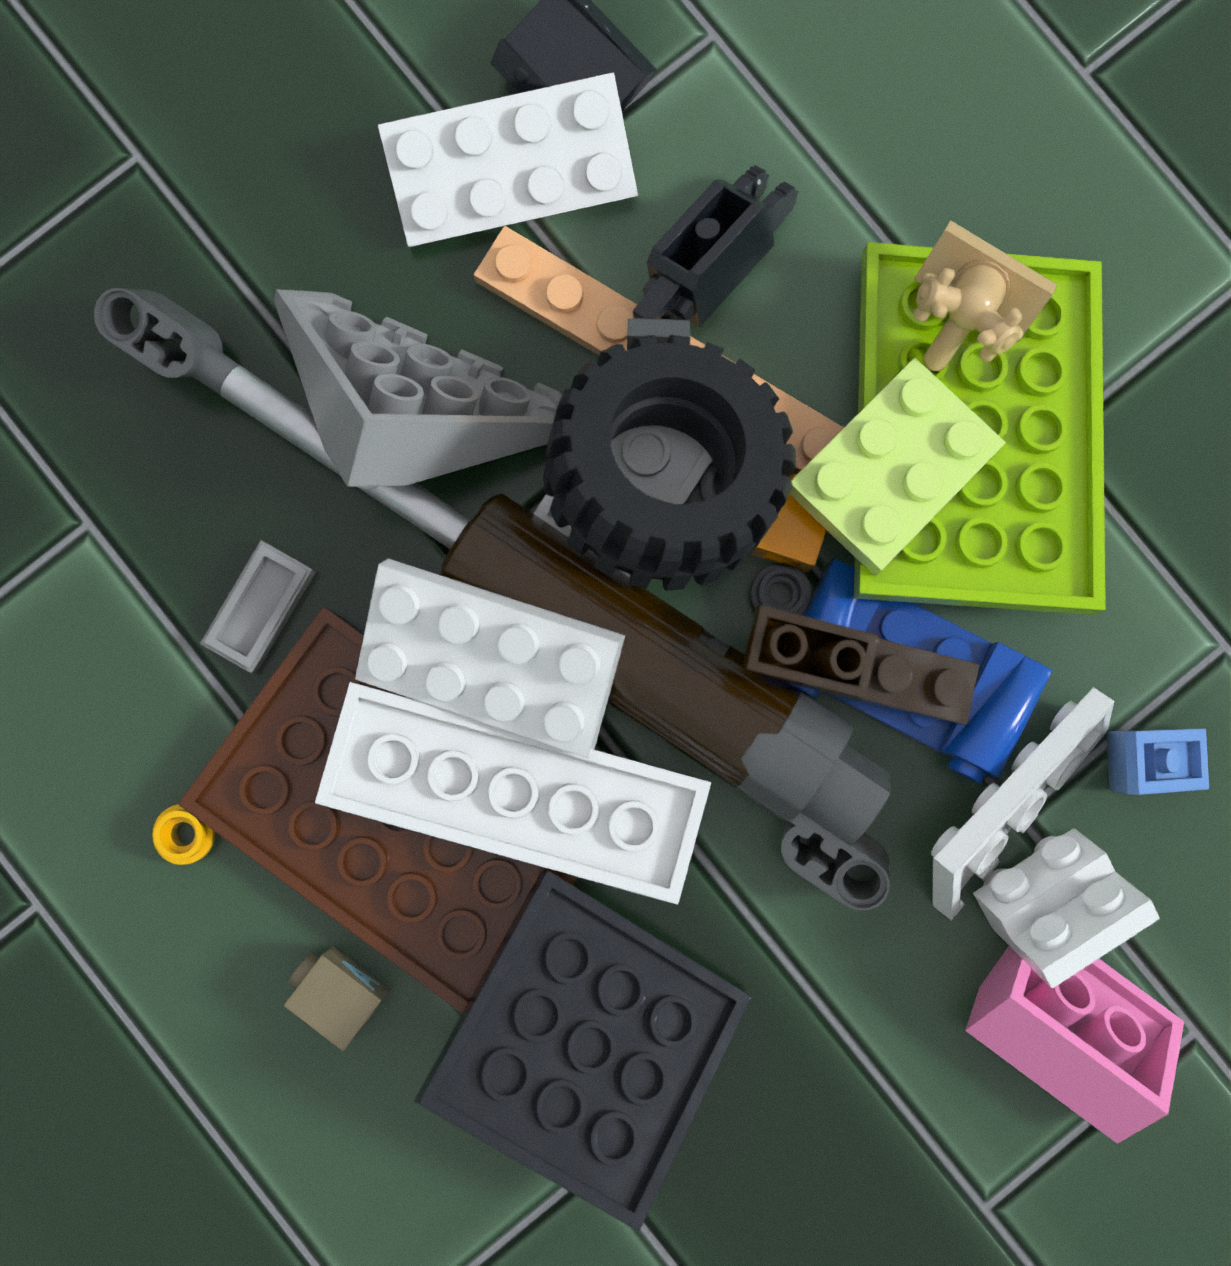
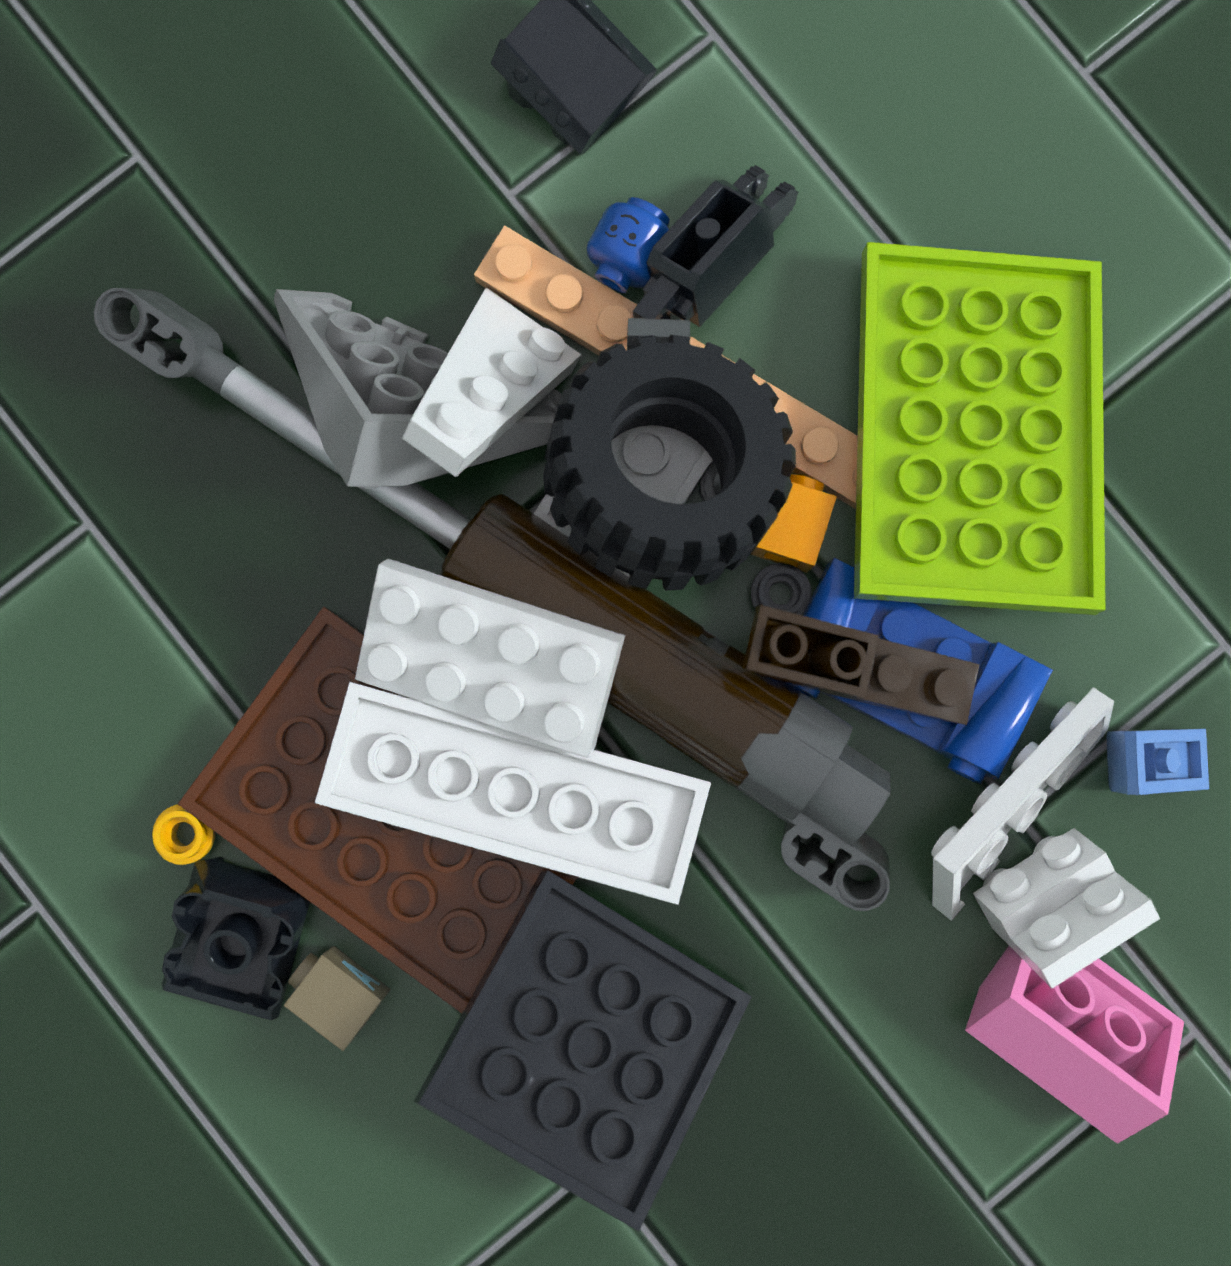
(234, 938): none -> black slope
(258, 607): light grey tile -> none
(487, 383): none -> white wing
(509, 159): white plate -> none
(625, 242): none -> blue head
(895, 466): yellowish green plate -> none
(980, 292): tan piece -> none

